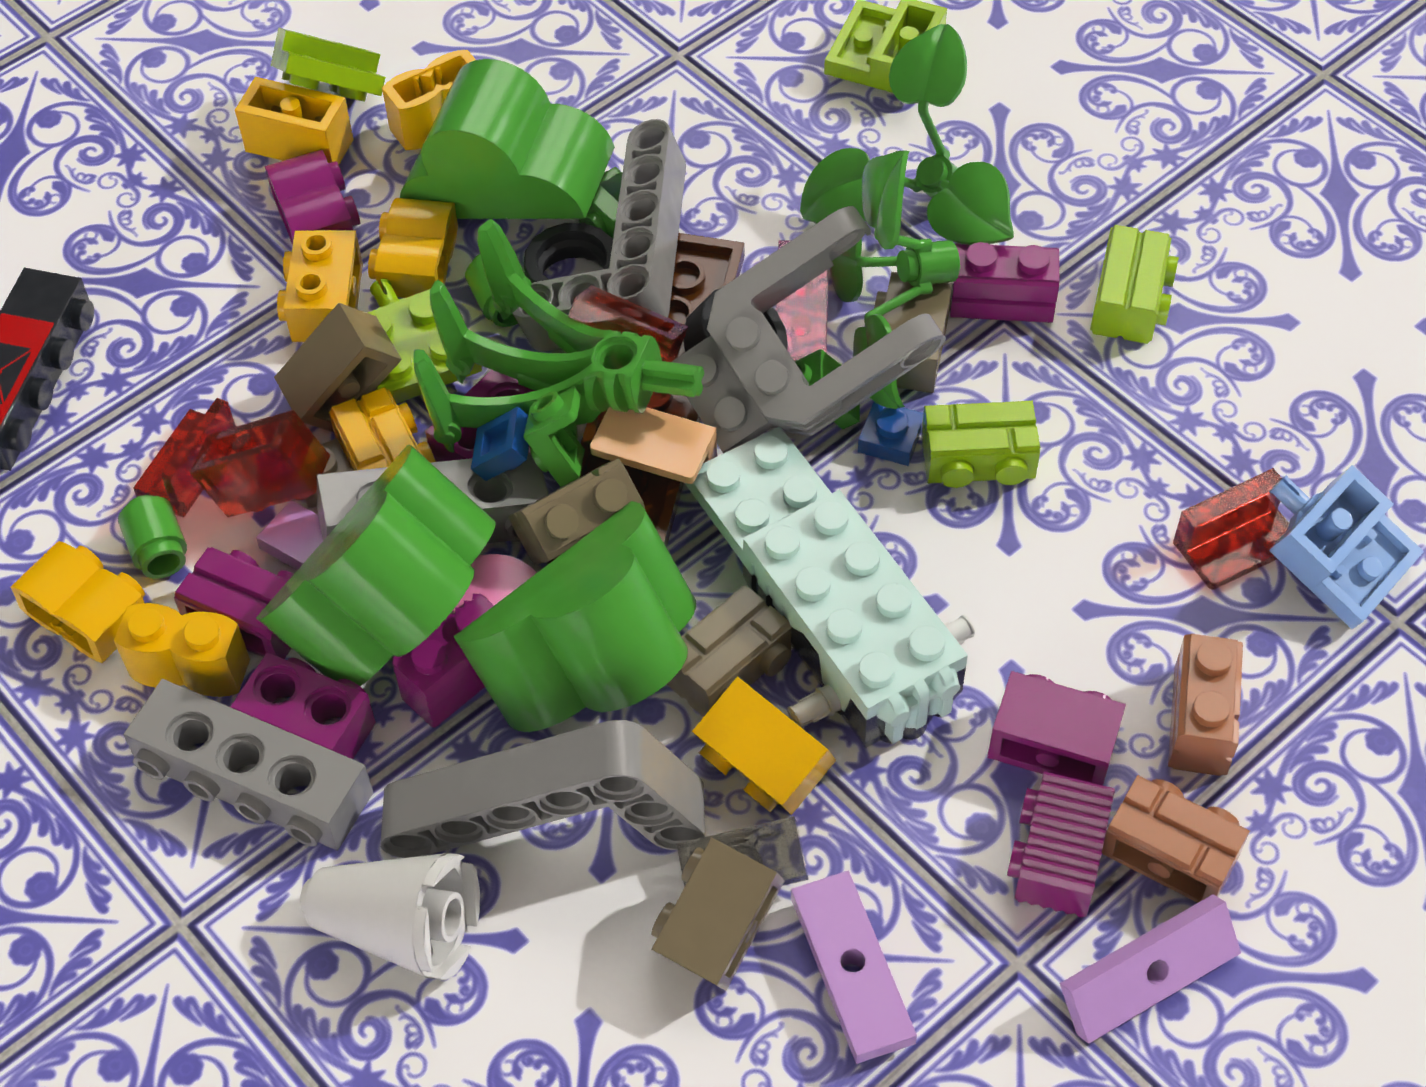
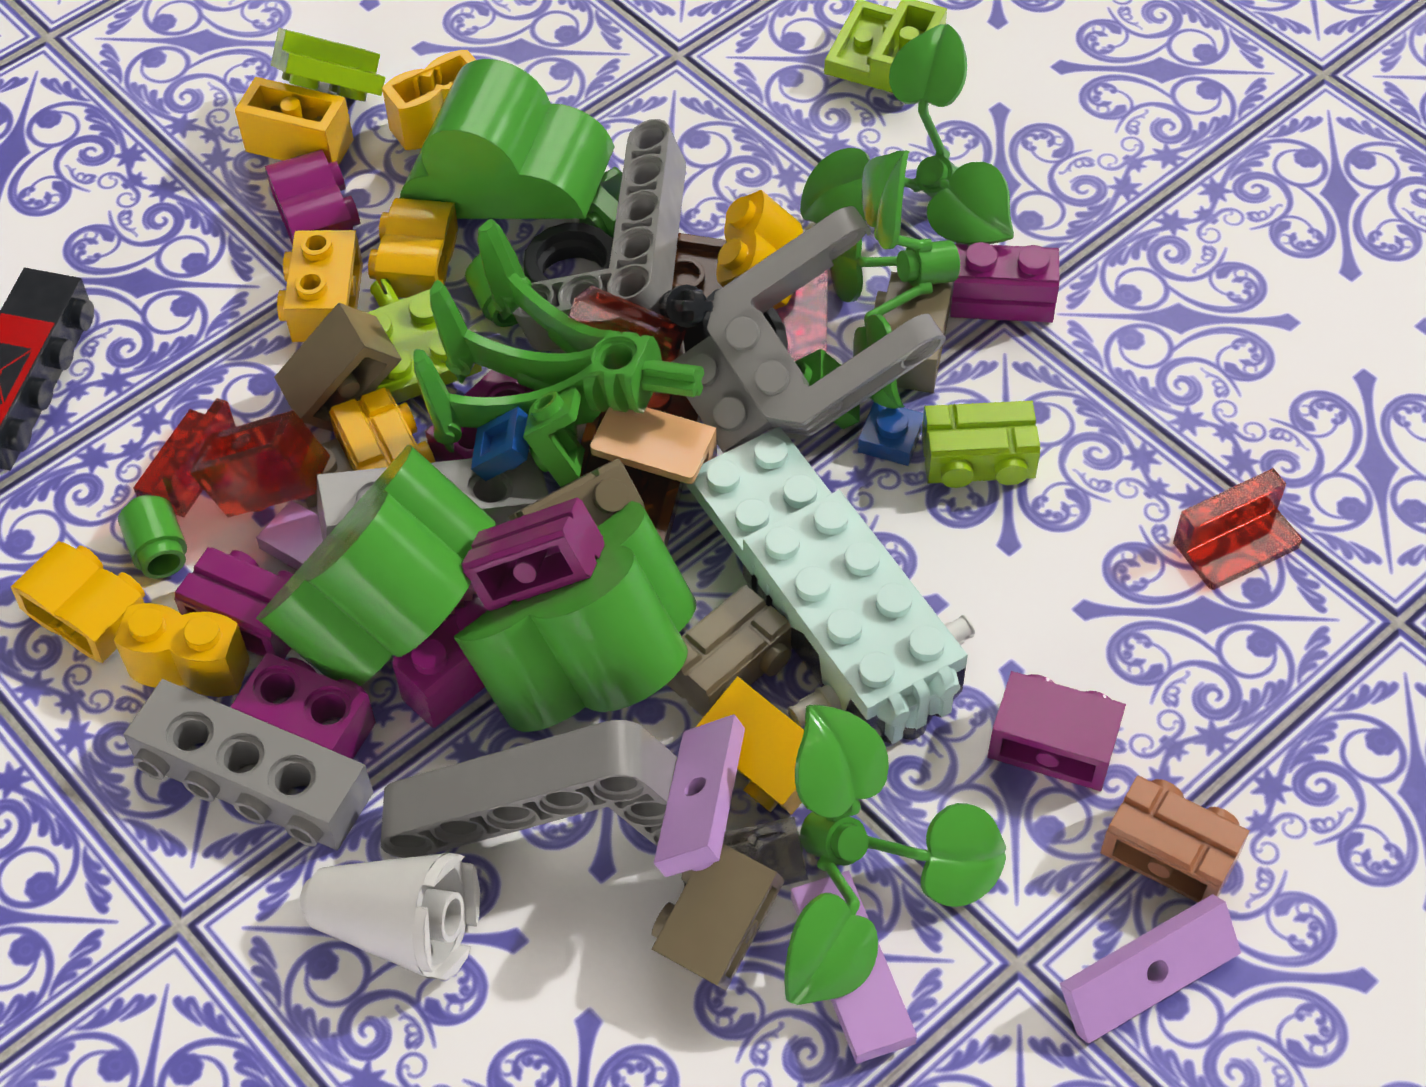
(533, 554): none -> magenta brick
(685, 305): none -> black axle
(700, 797): none -> lavender tile
(754, 231): none -> yellow brick
(834, 768): none -> bright green plant
(1063, 843): magenta brick -> none
(1132, 284): lime brick -> none
(1206, 705): nougat brick -> none
(1344, 544): light blue plate -> none

